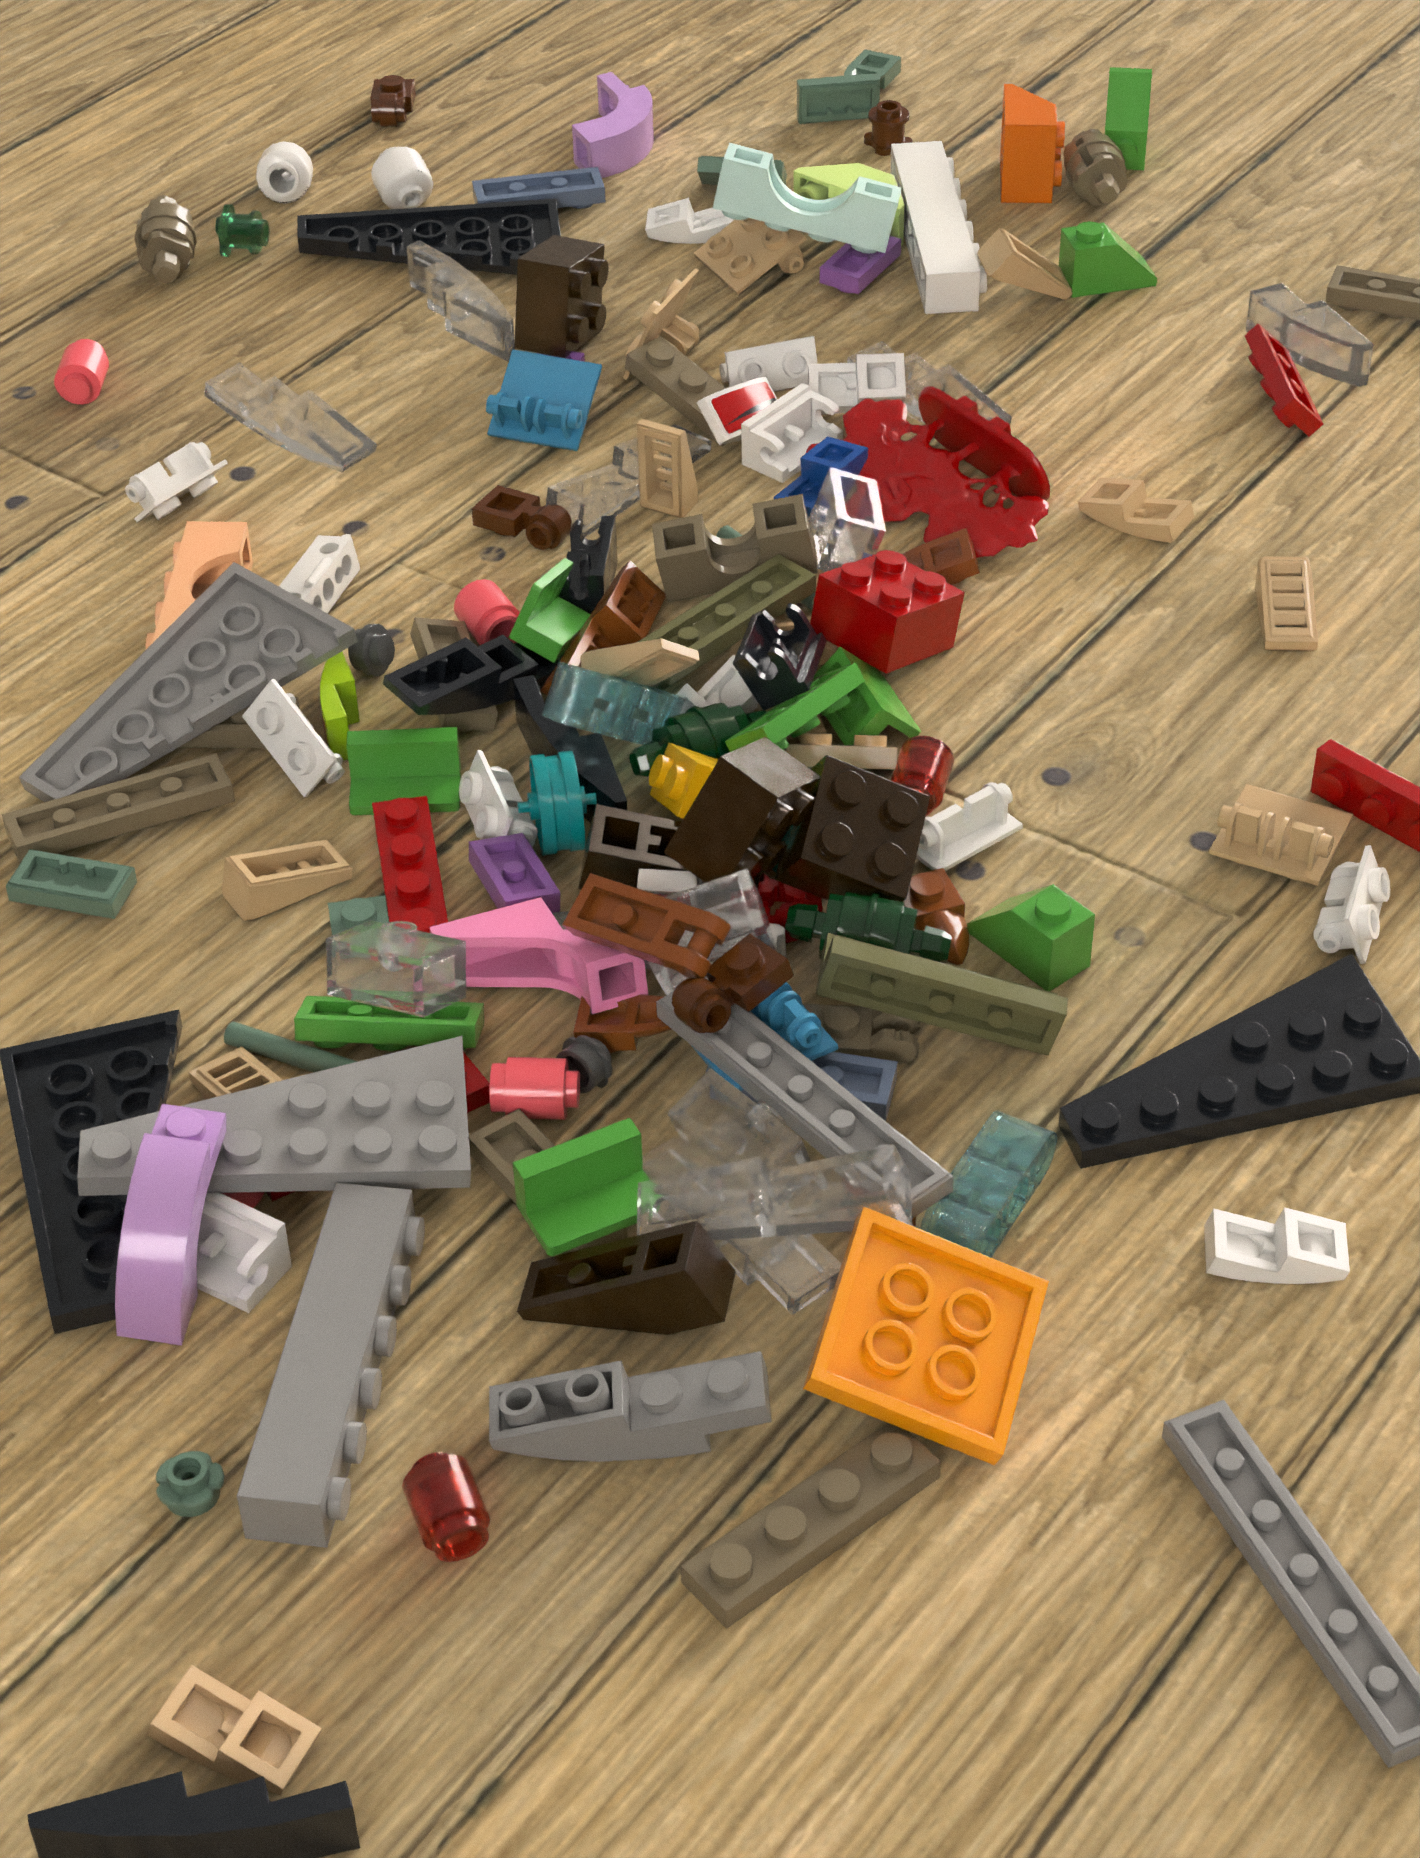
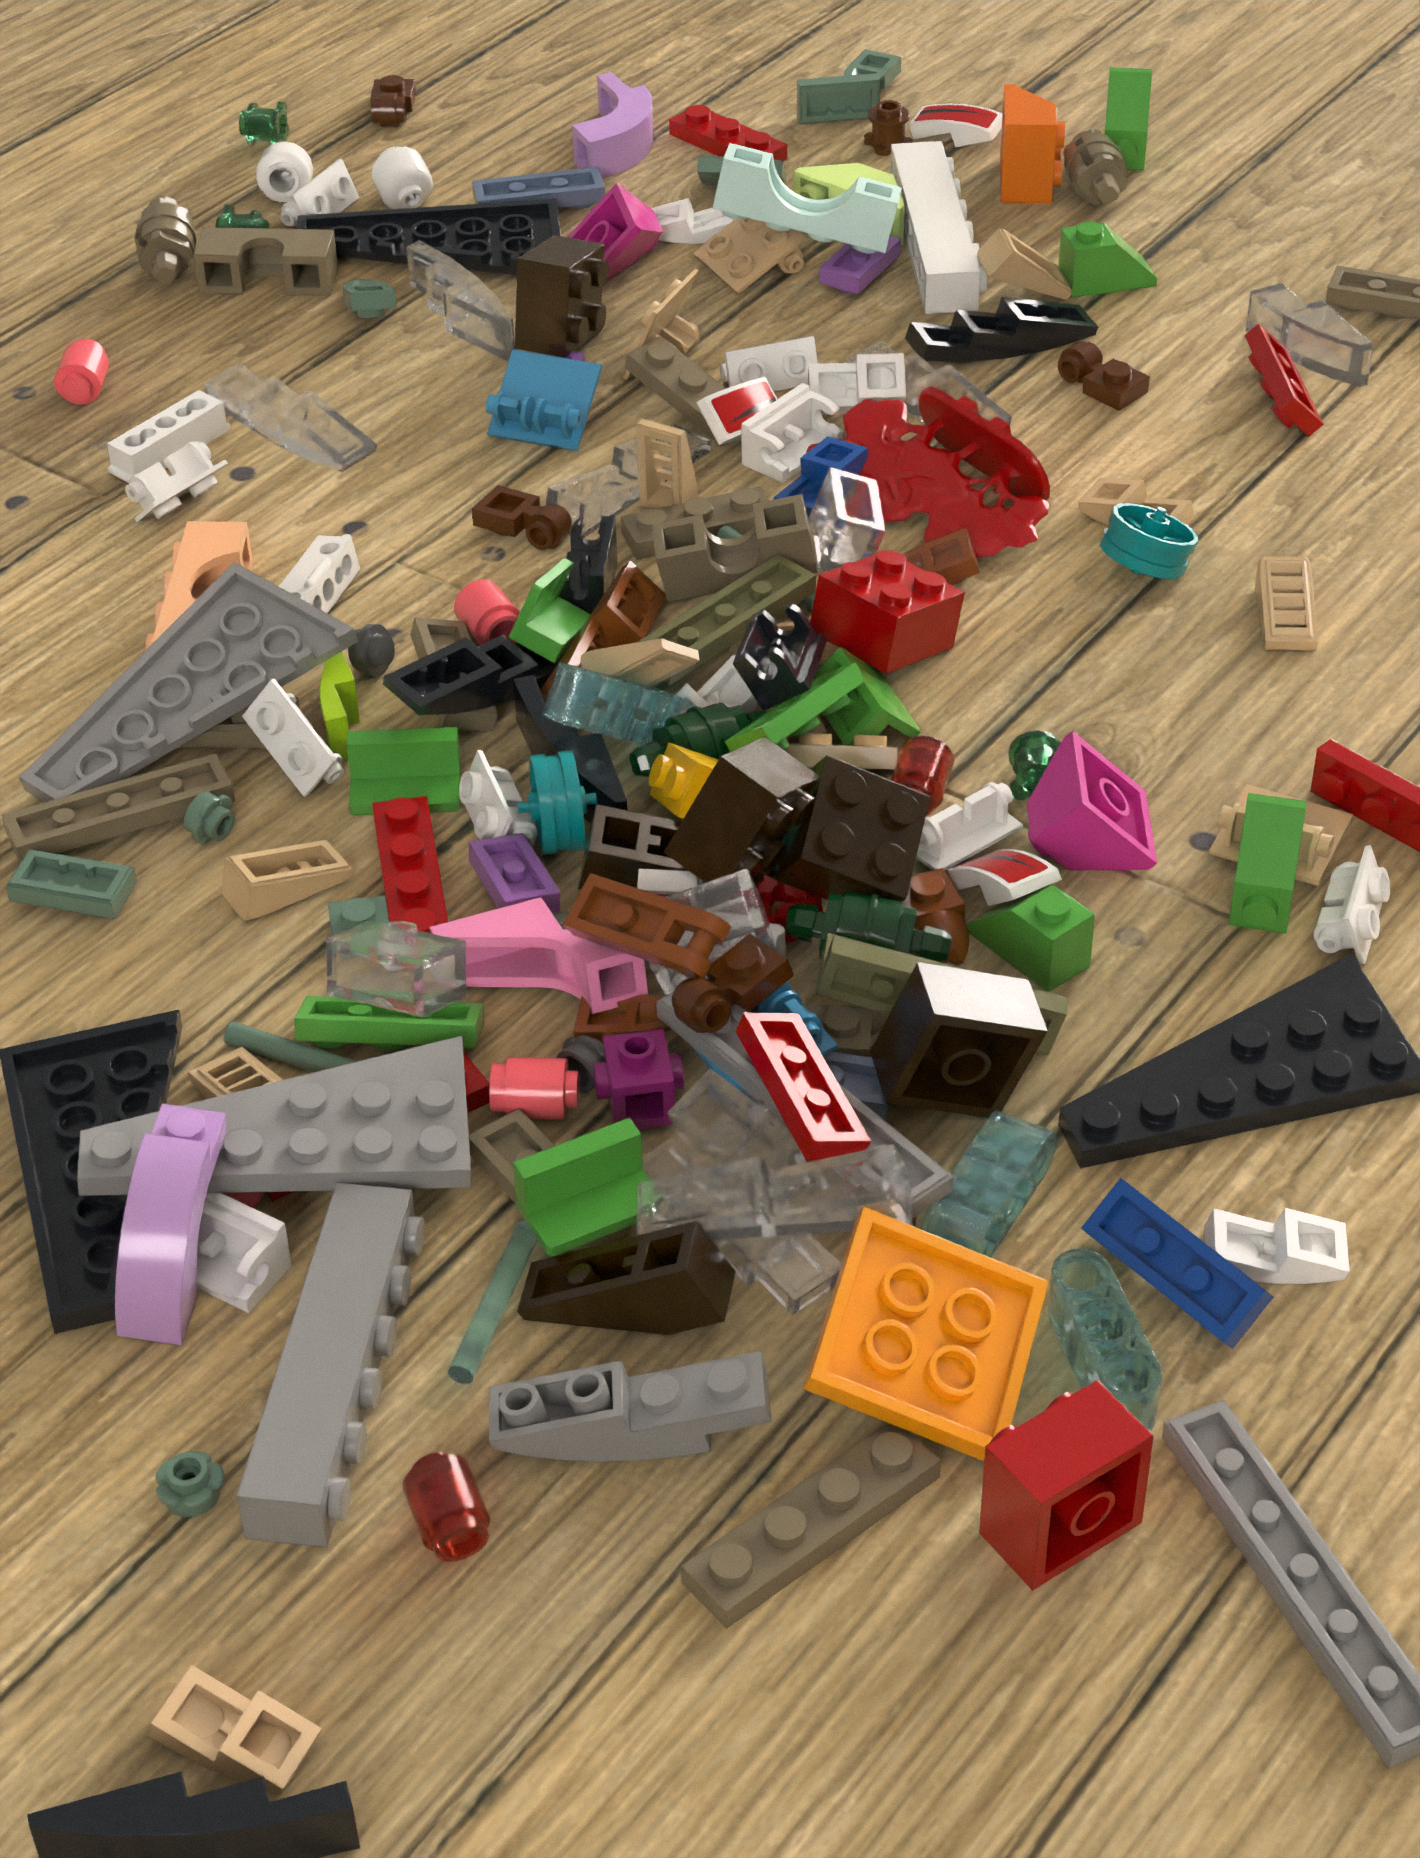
(166, 434): none -> white piece
(209, 817): none -> sand green plate
(235, 256): none -> dark tan arch
(264, 123): none -> clear green brick
(324, 194): none -> white hinge
(368, 297): none -> sand green plate
(493, 1304): none -> clear light blue bar
(623, 226): none -> dark pink slope
(639, 1078): none -> magenta brick
(714, 133): none -> red plate
(717, 511): none -> dark tan plate
(801, 1085): none -> red plate
(957, 1040): none -> dark brown brick
(965, 122): none -> white slope
(1005, 875): none -> white slope
(1012, 331): none -> black slope
(1029, 758): none -> clear green brick
(1064, 1483): none -> red brick
(1090, 813): none -> dark pink slope
(1103, 1332): none -> clear light blue beam
(1109, 383): none -> reddish brown plate
(1148, 541): none -> teal wheel
(1177, 1263): none -> blue plate
(1267, 863): none -> bright green slope

